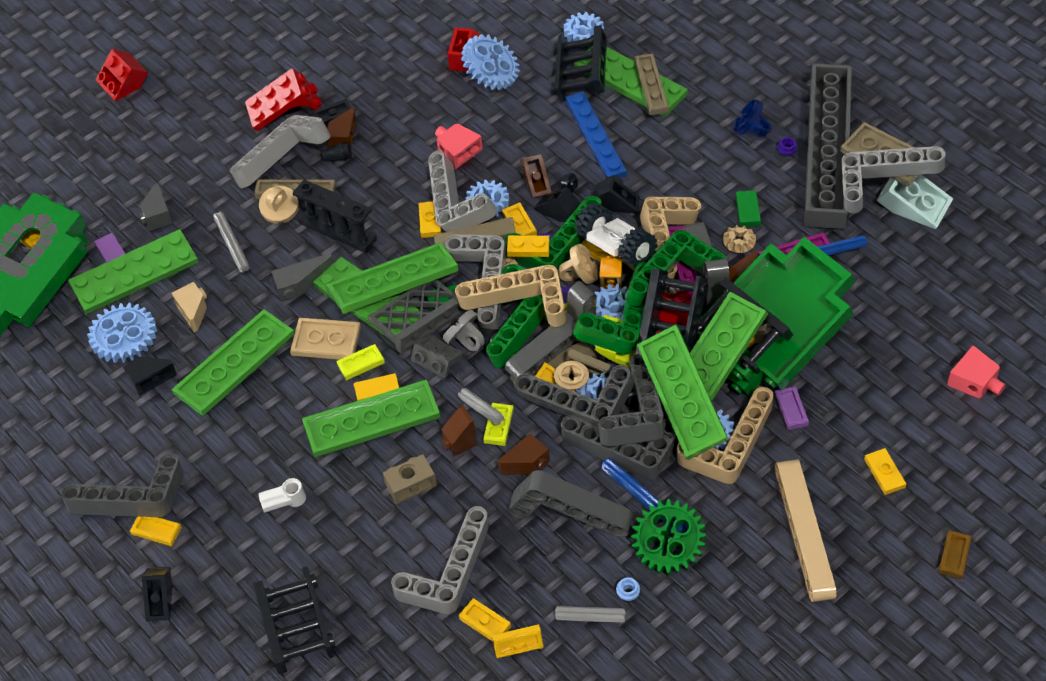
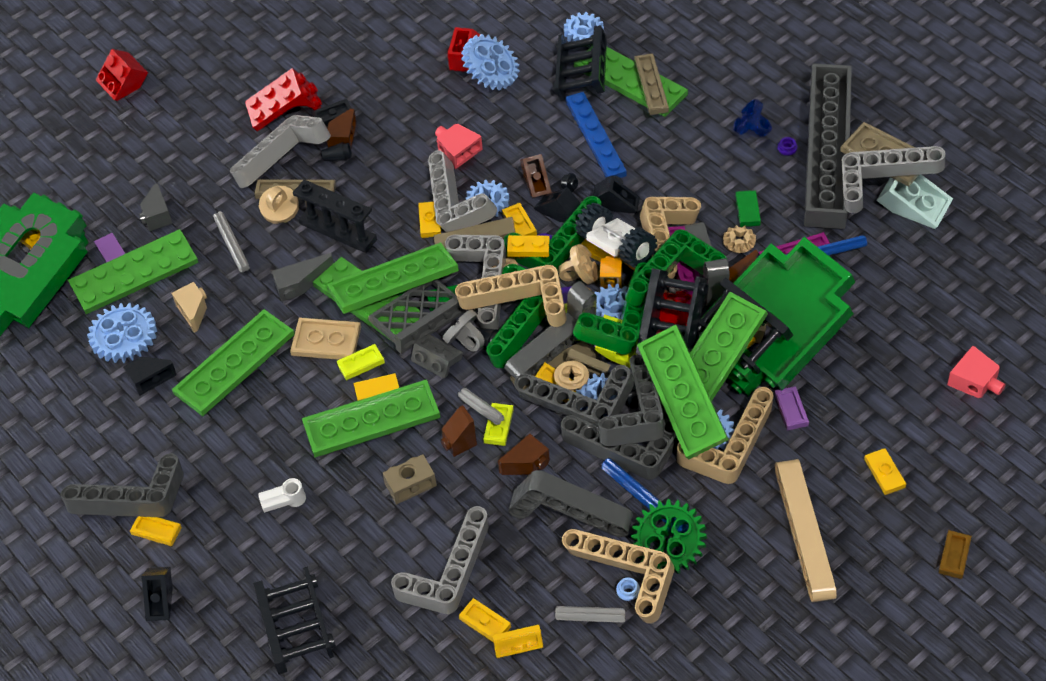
(627, 561): none -> tan beam

